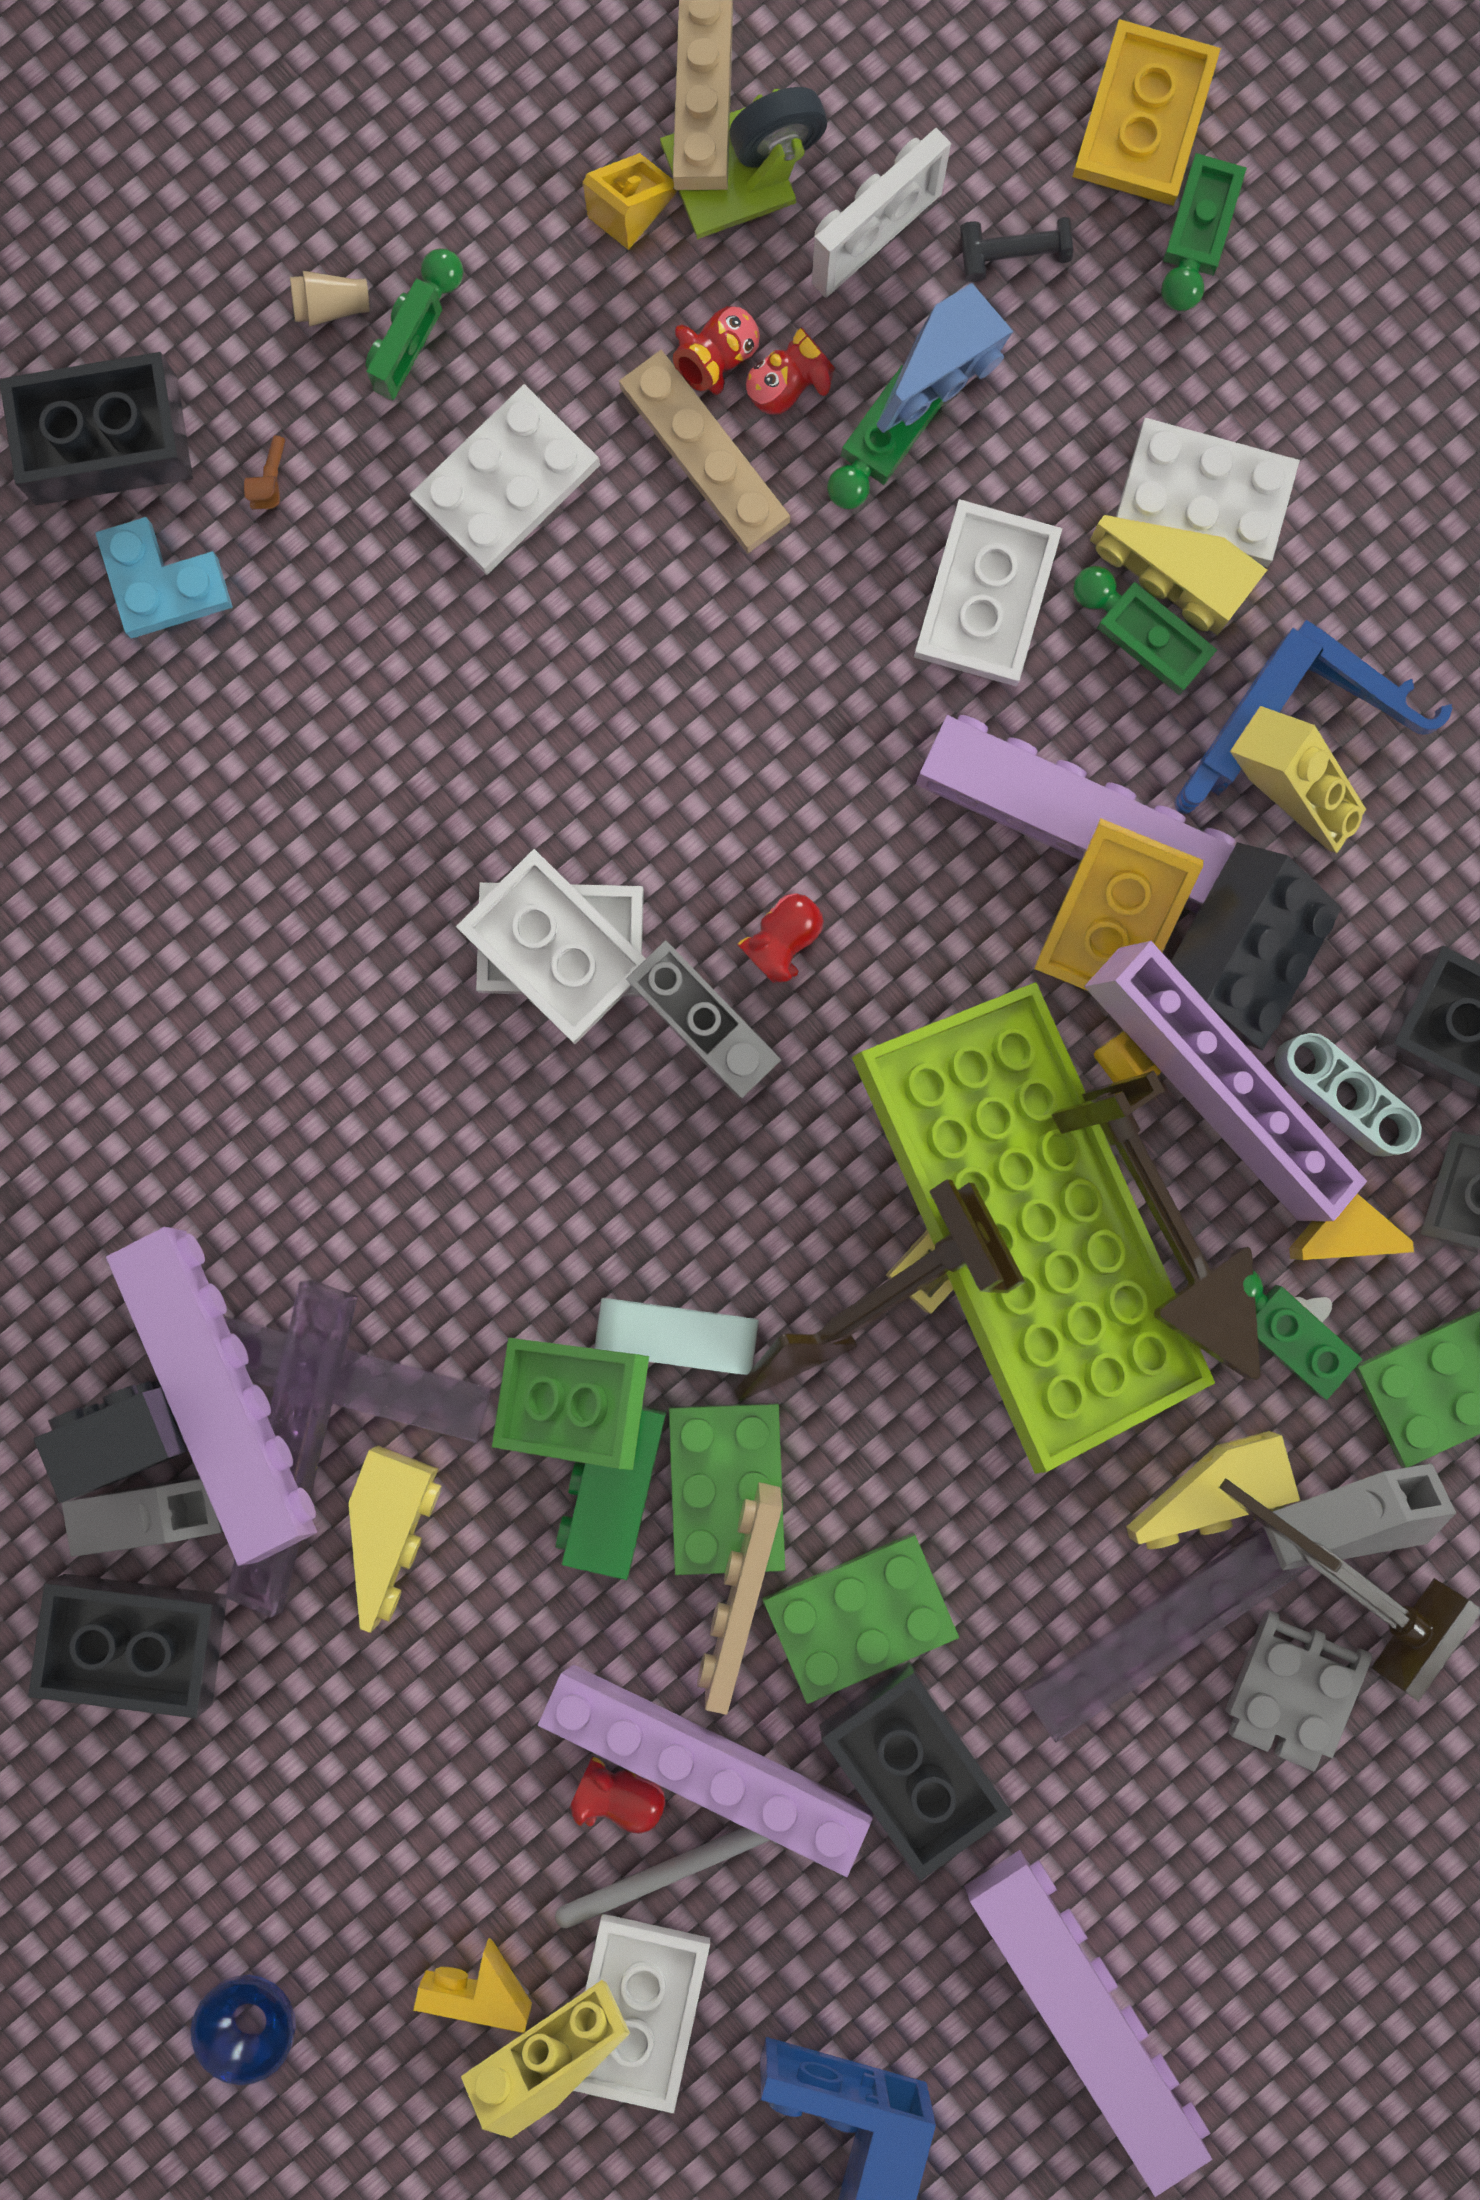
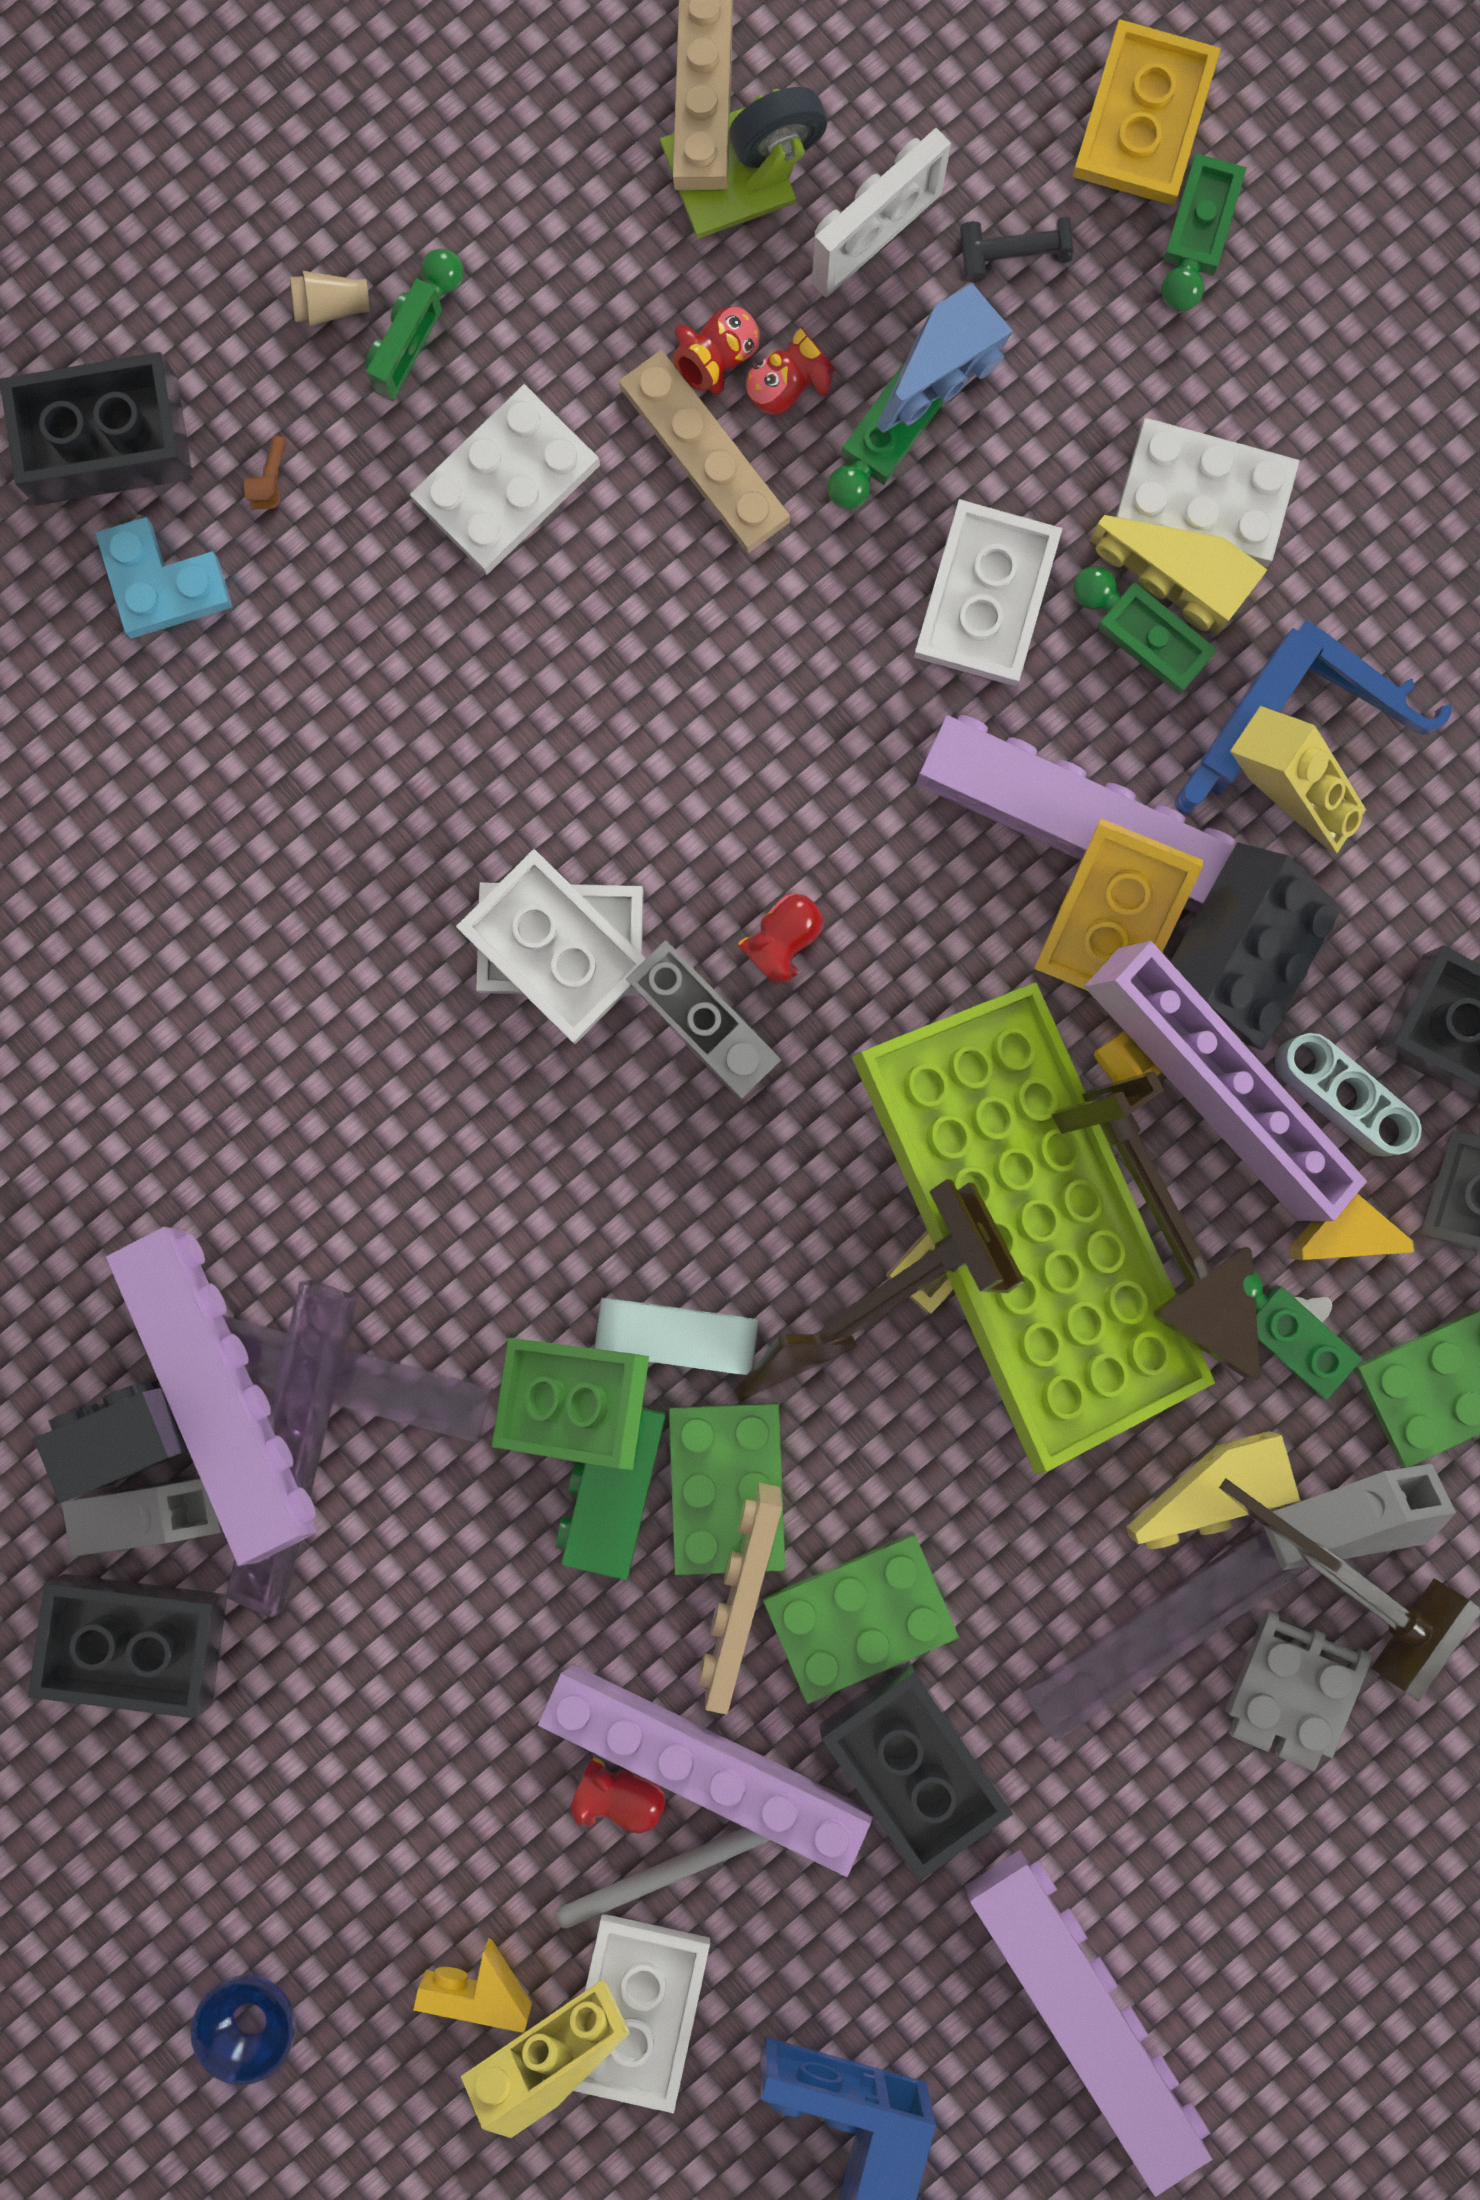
(383, 1518): light yellow slope -> none
(627, 197): yellow slope -> none

